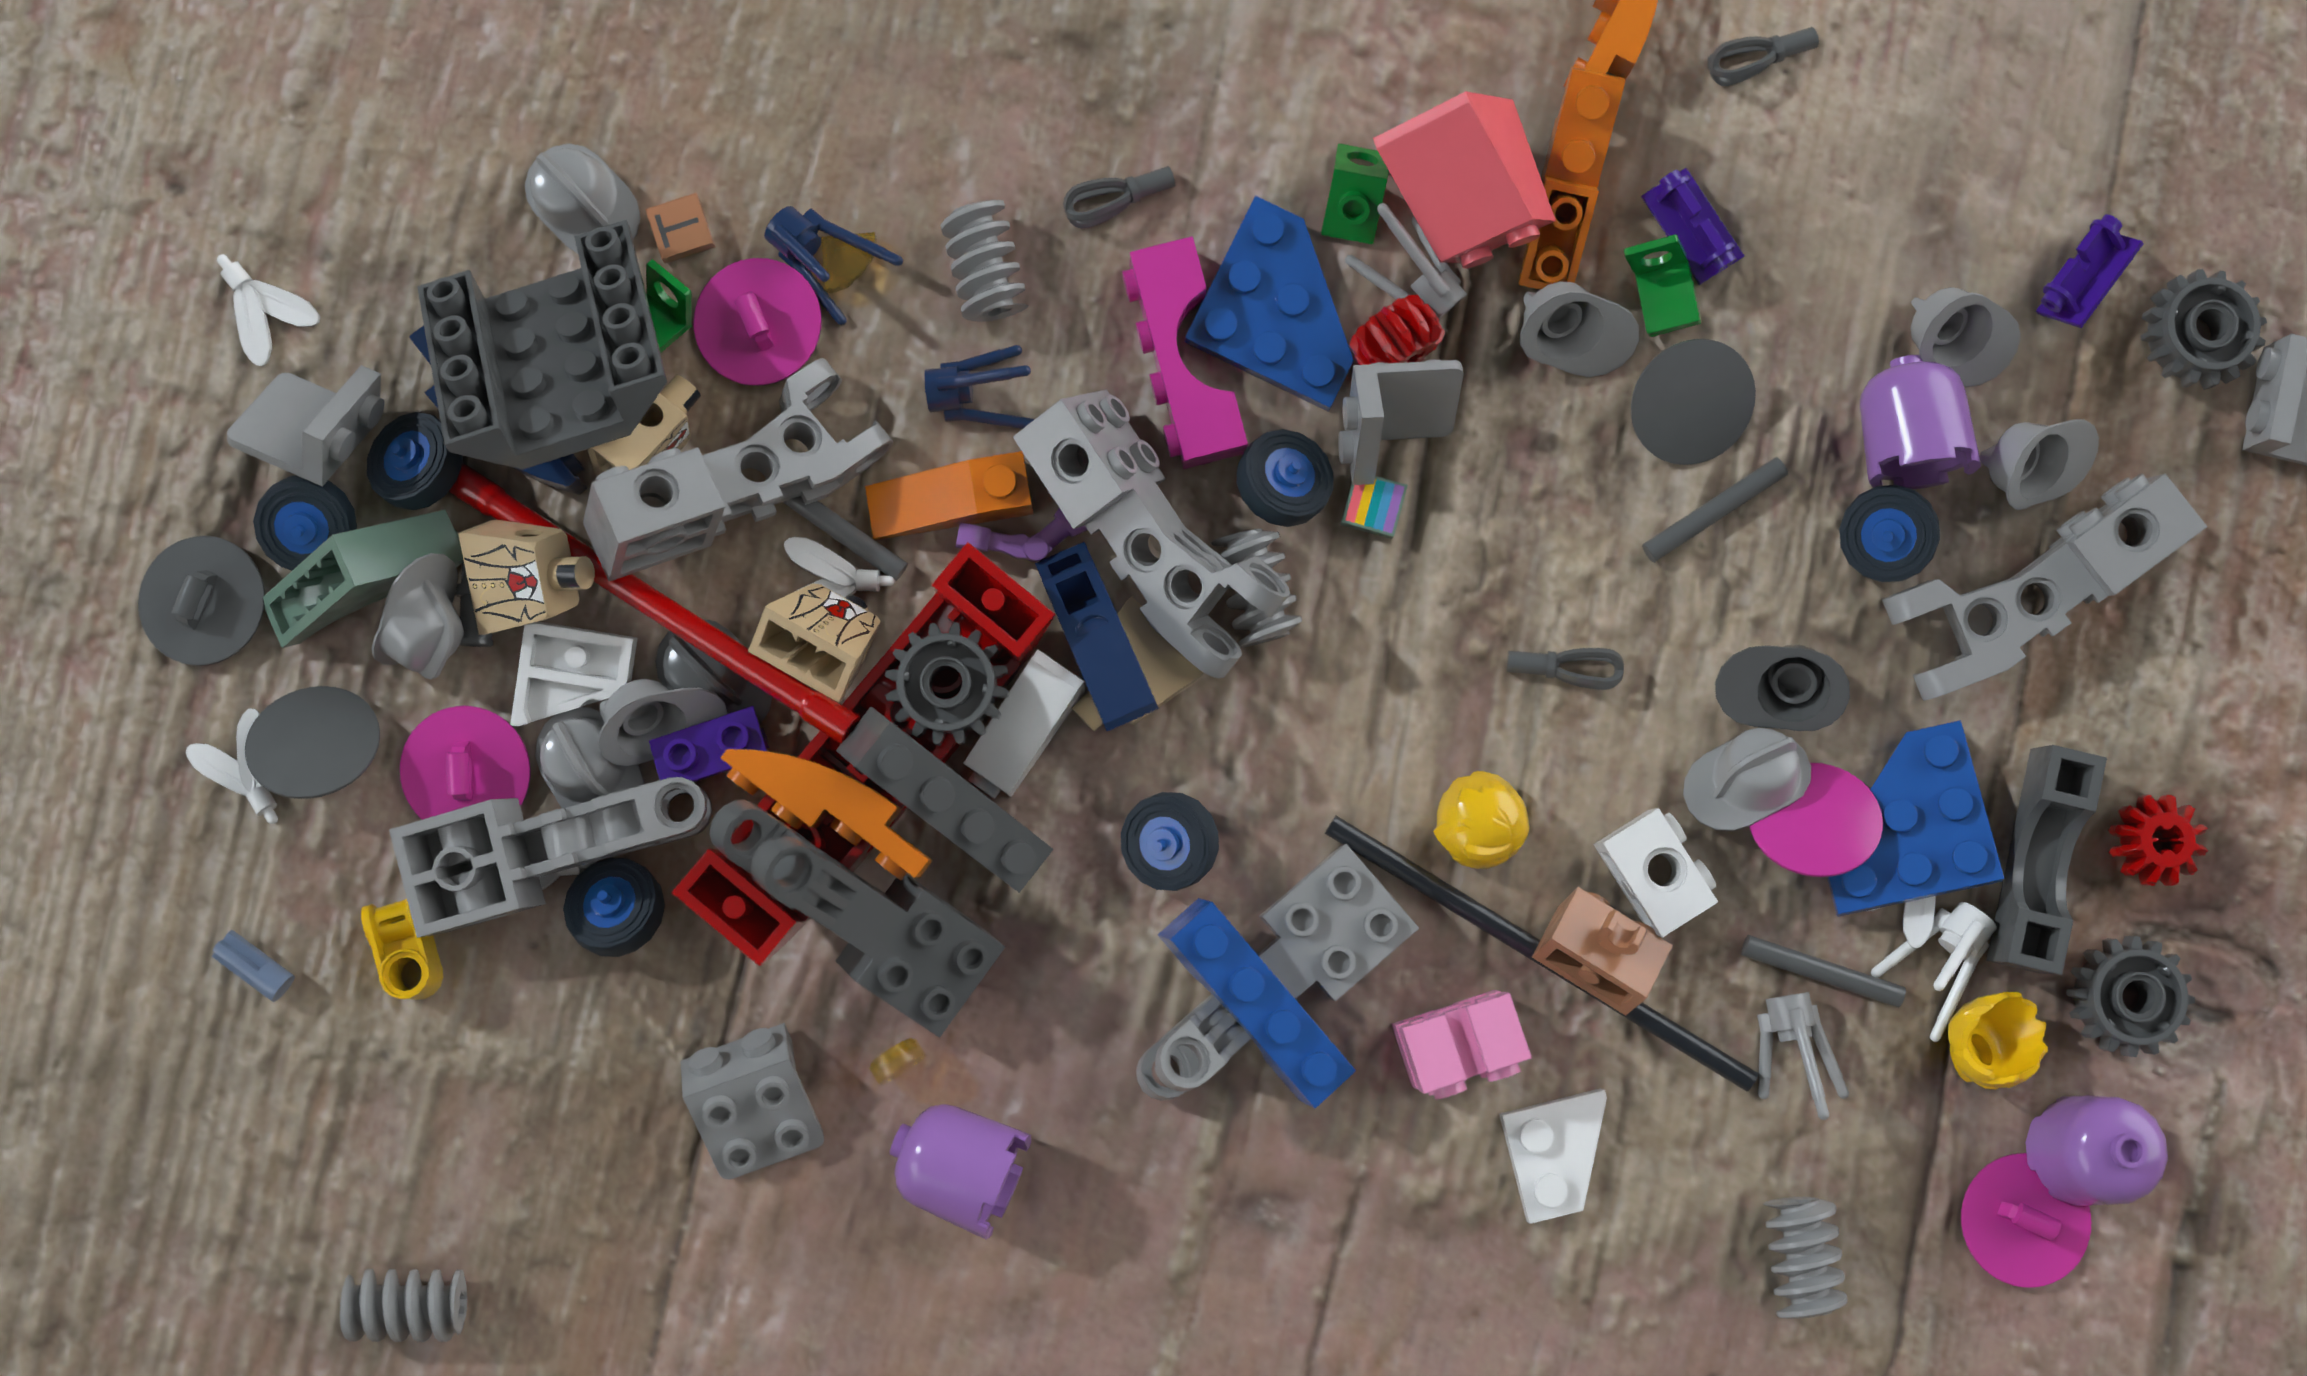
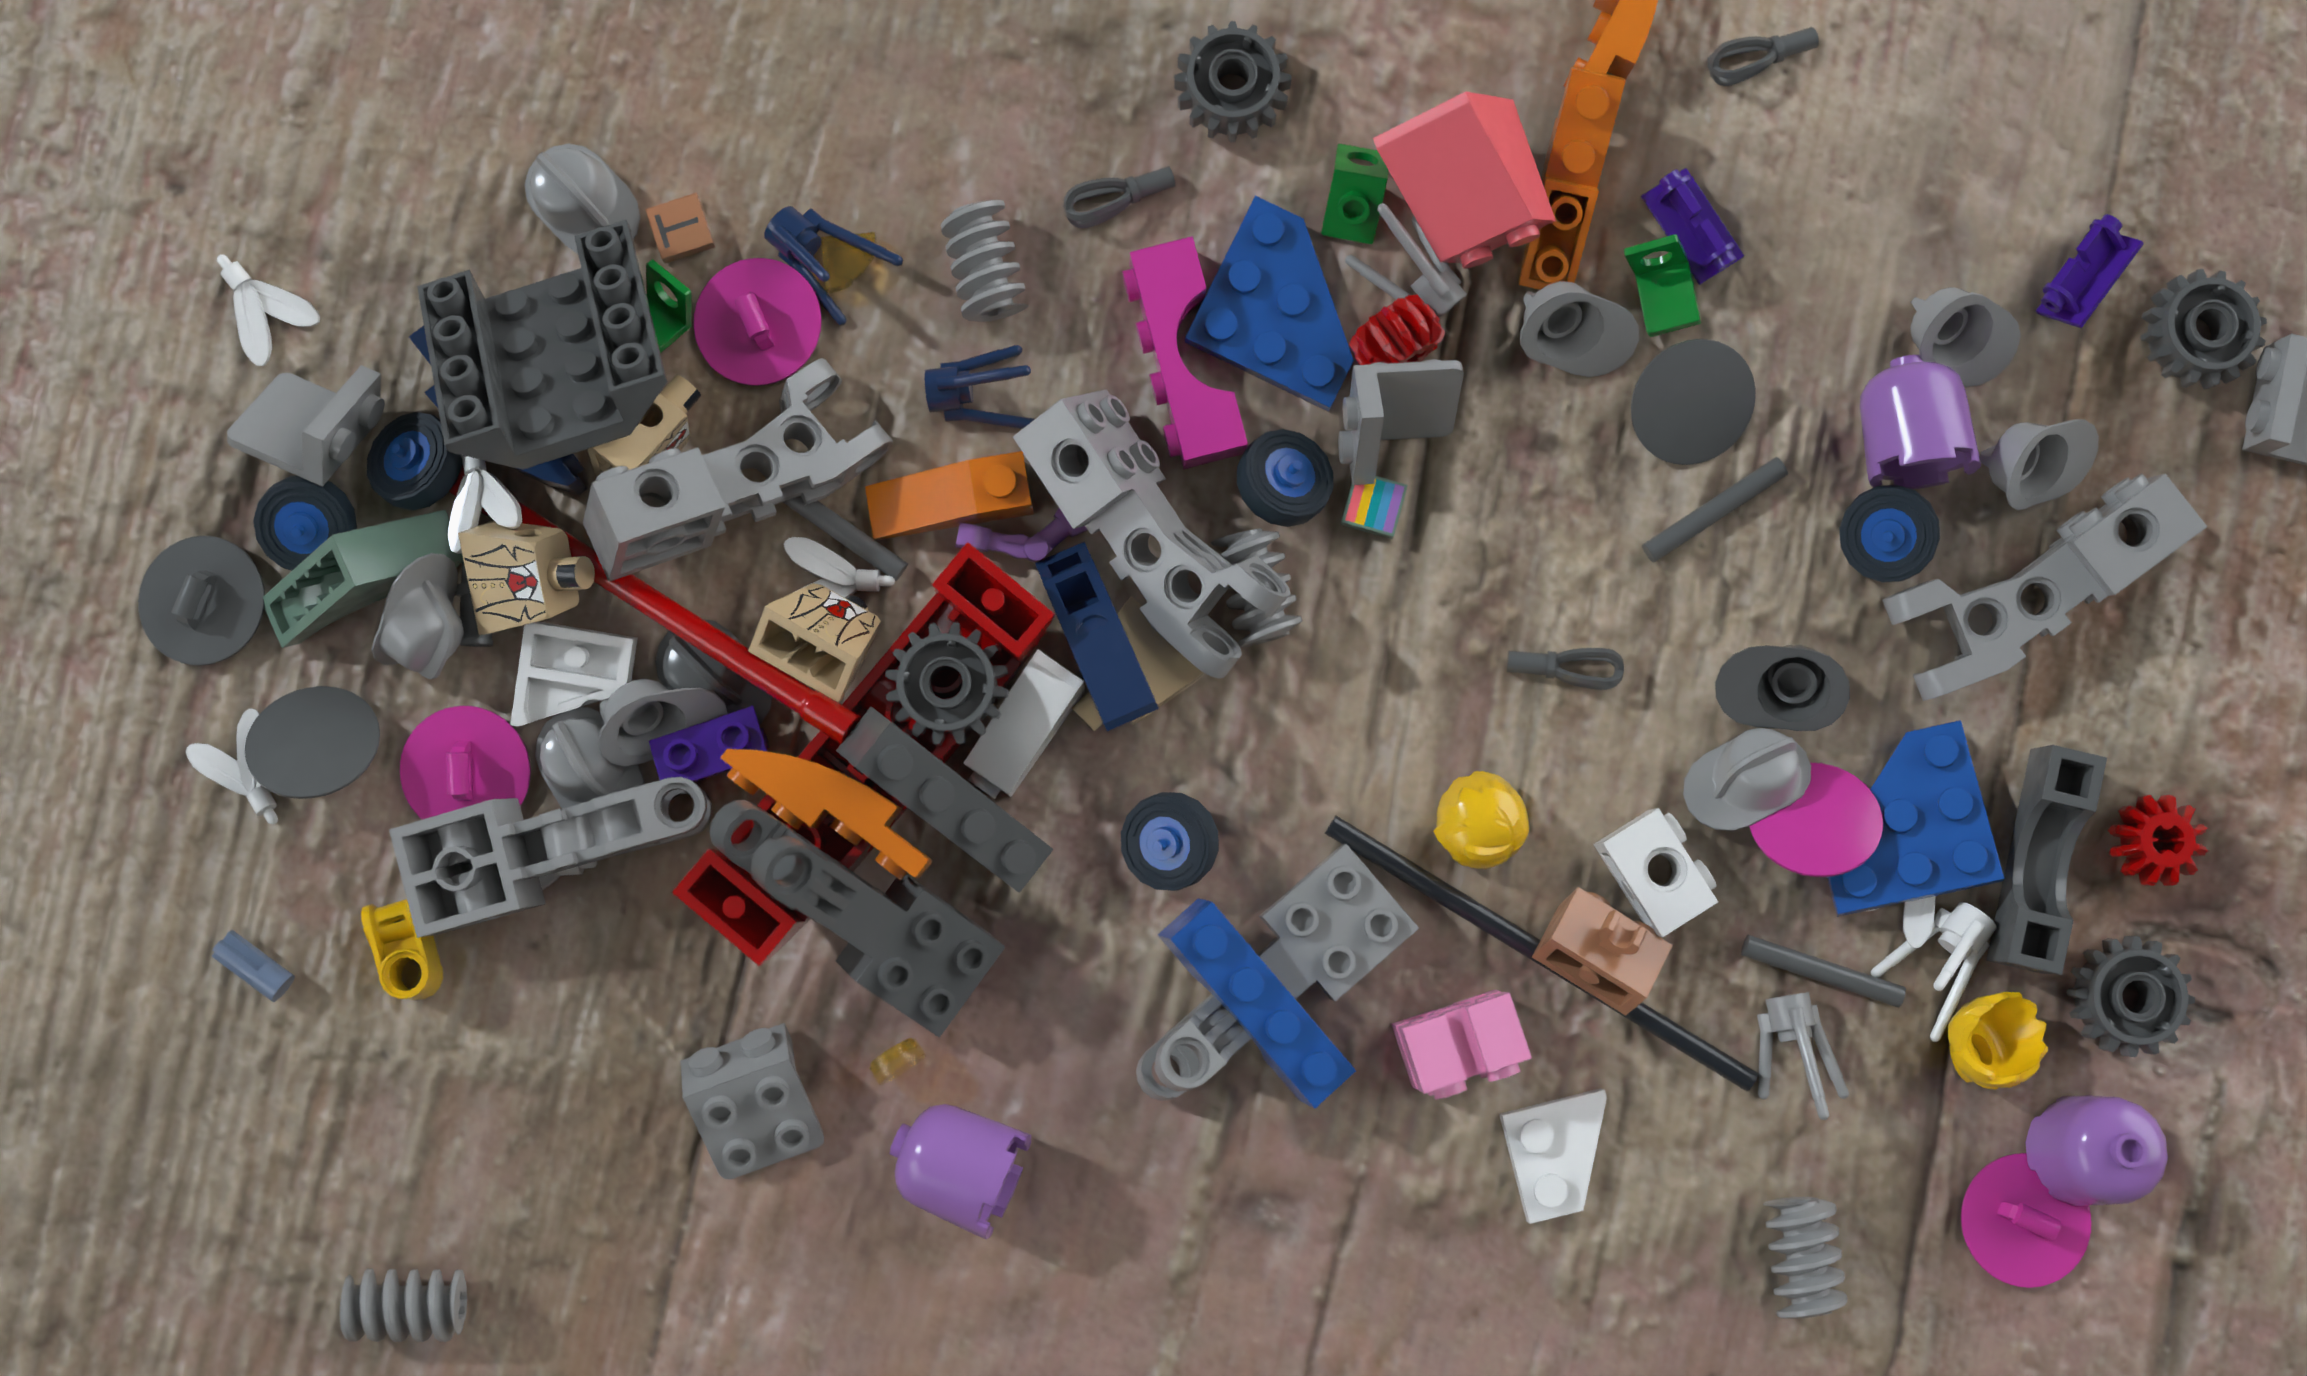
(477, 491): none -> white piece
(614, 907): black wheel -> none
(1236, 53): none -> dark grey gear

